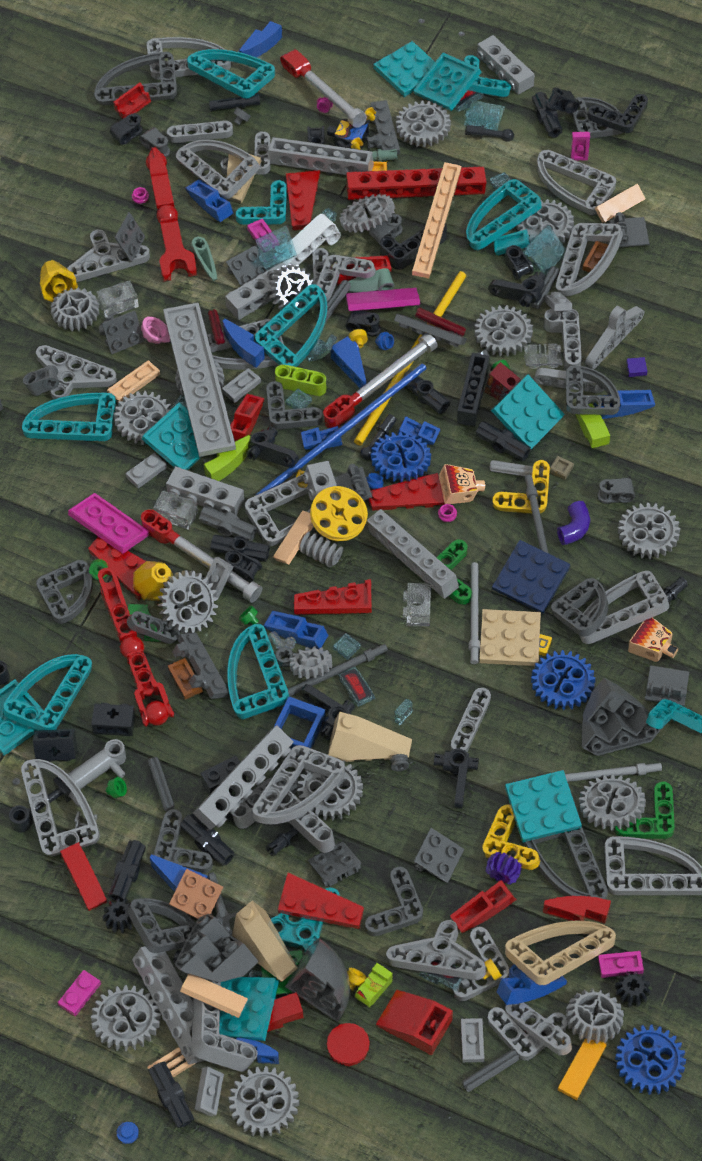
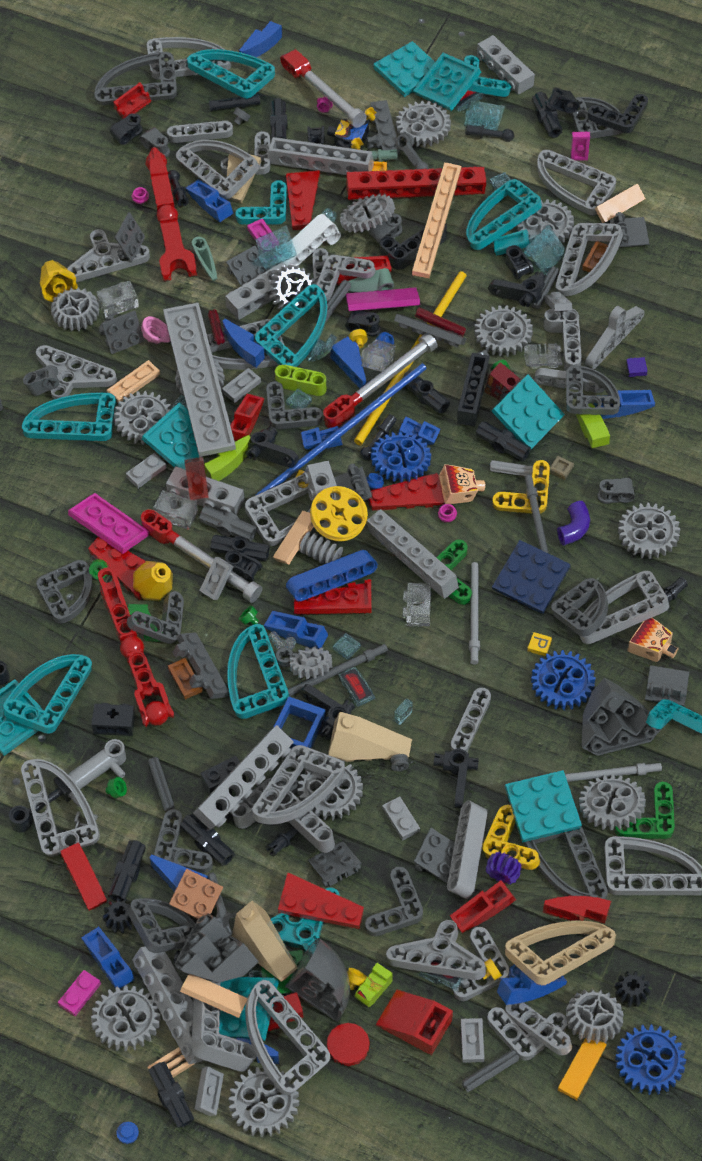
(55, 744): black brick -> none
(108, 958): none -> blue slope
(179, 192): none -> black pin
(182, 585): light grey gear -> none
(196, 478): none -> clear red slope
(278, 119): none -> black piece
(293, 1034): none -> light grey beam
(331, 575): none -> blue beam
(378, 355): none -> clear brick
(401, 818): none -> light grey plate
(409, 151): none -> dark grey piece
(467, 849): none -> light grey beam
(510, 637): tan plate -> none
(619, 963): dark pink plate -> none

